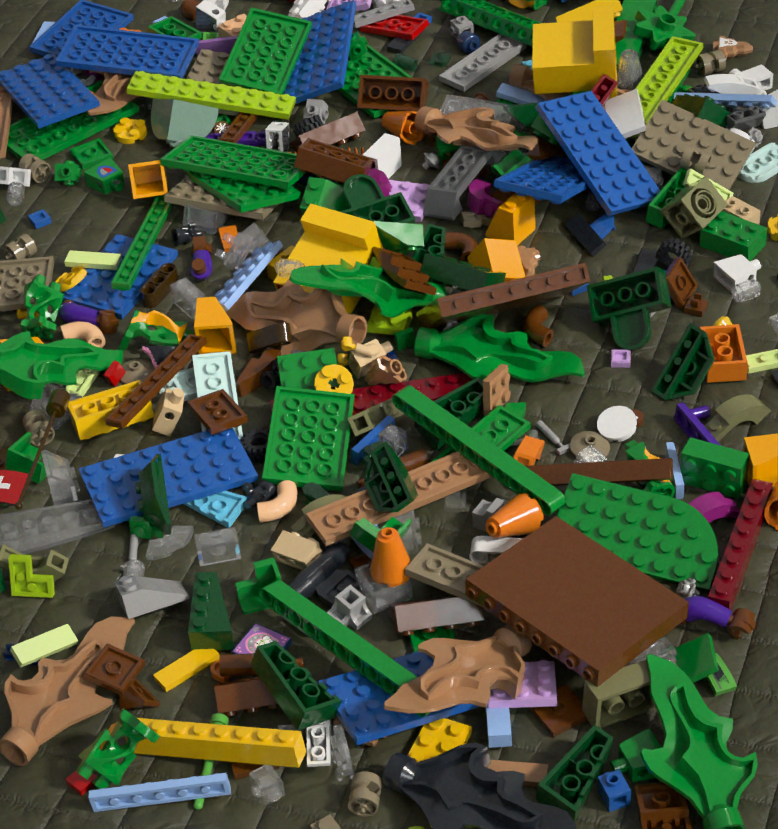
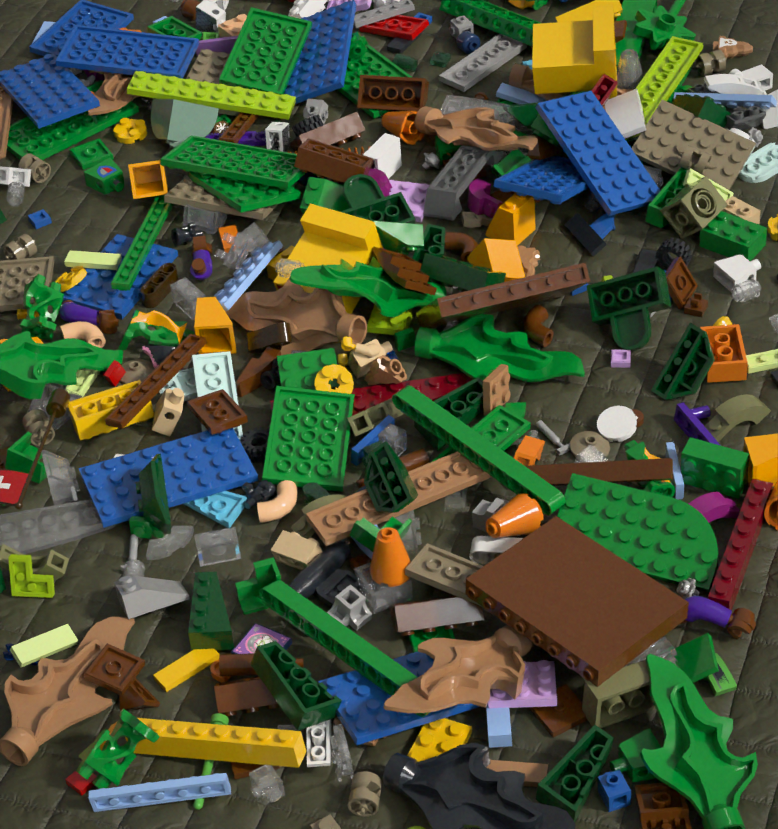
(67, 173): green brick -> none

